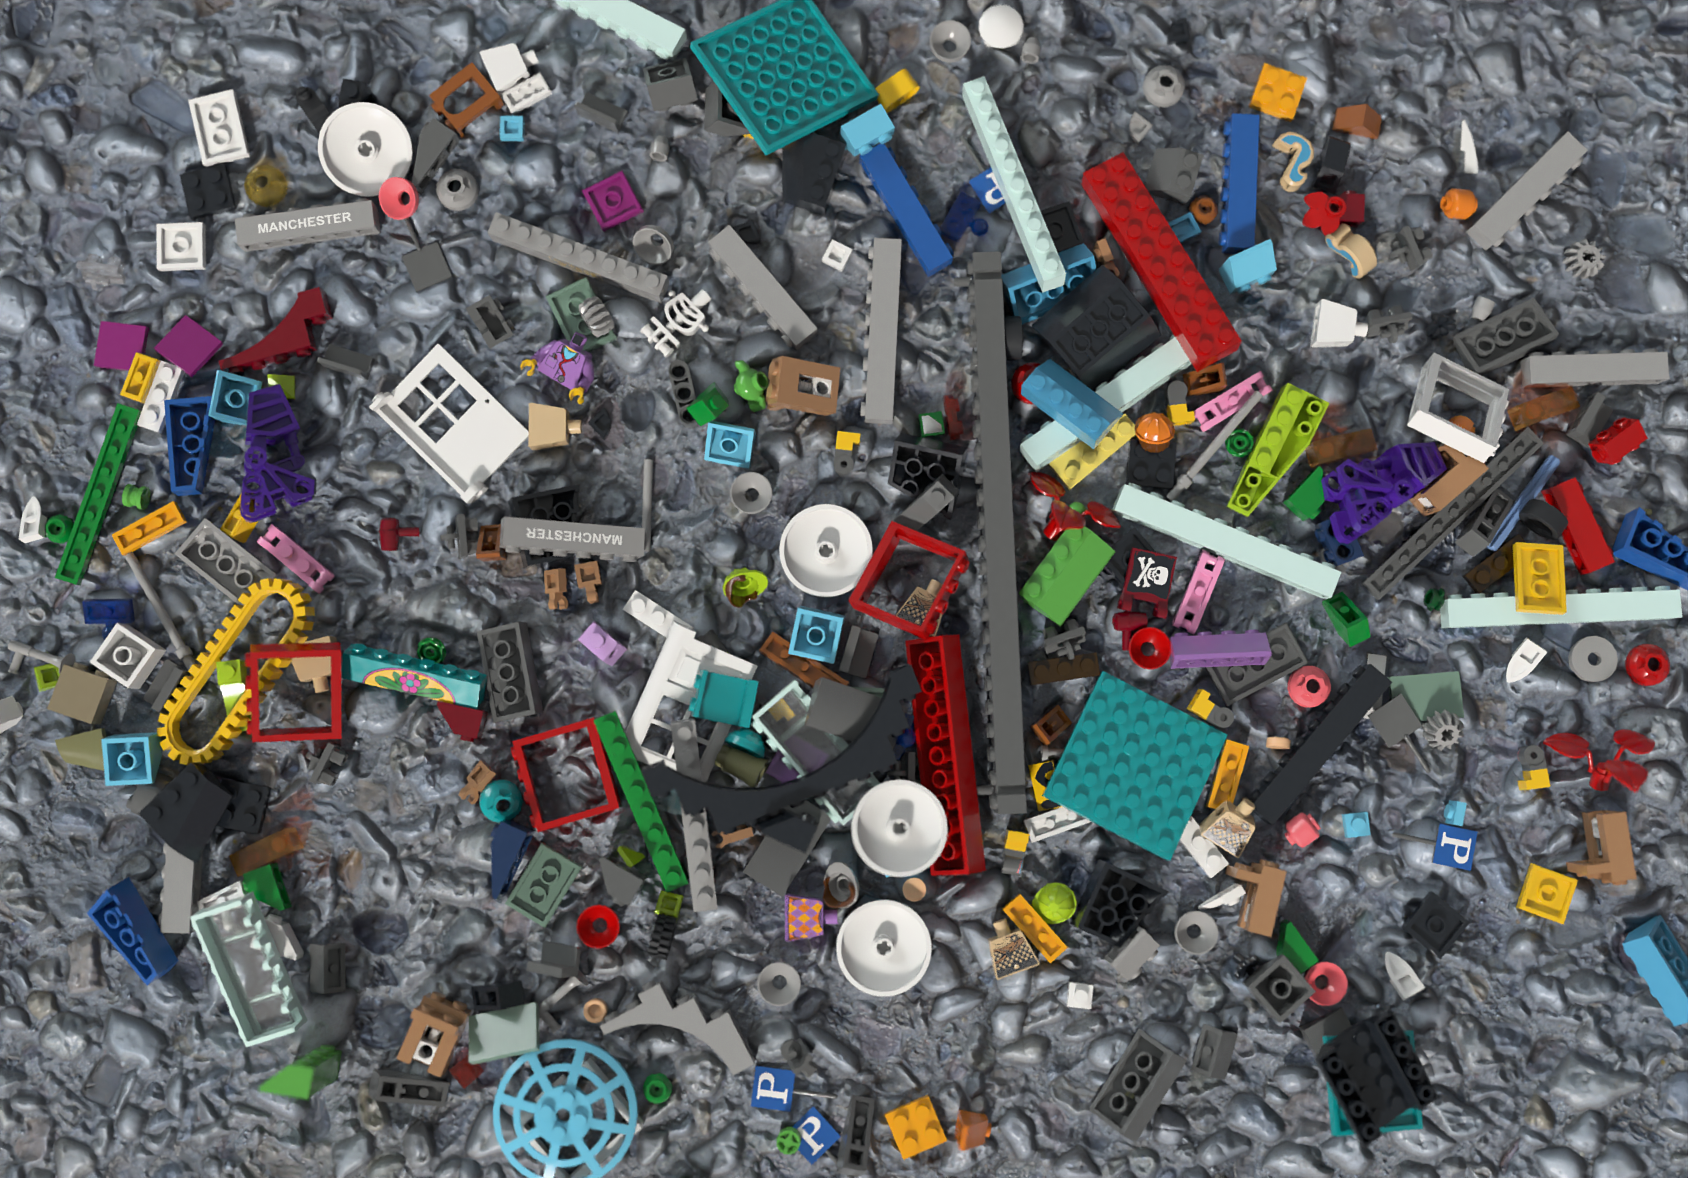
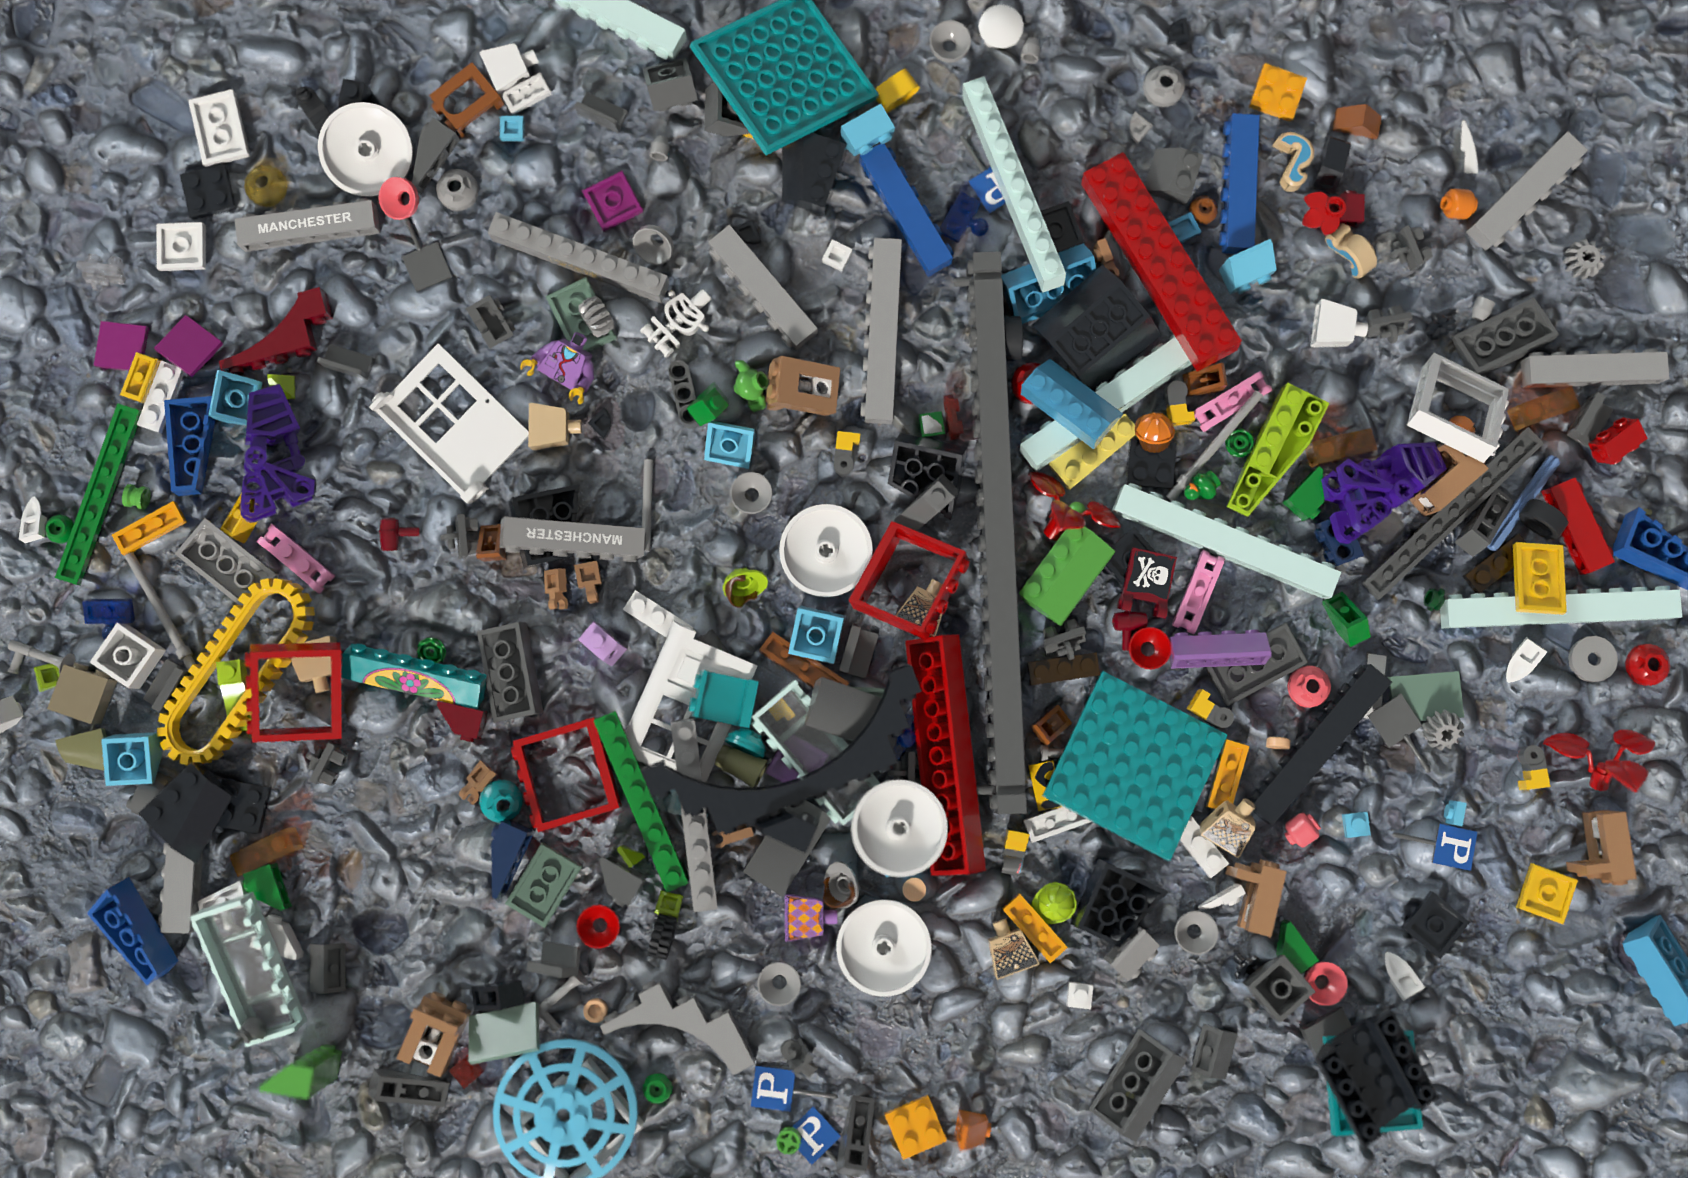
(250, 1029): none -> dark grey piece
(1203, 486): none -> green animal

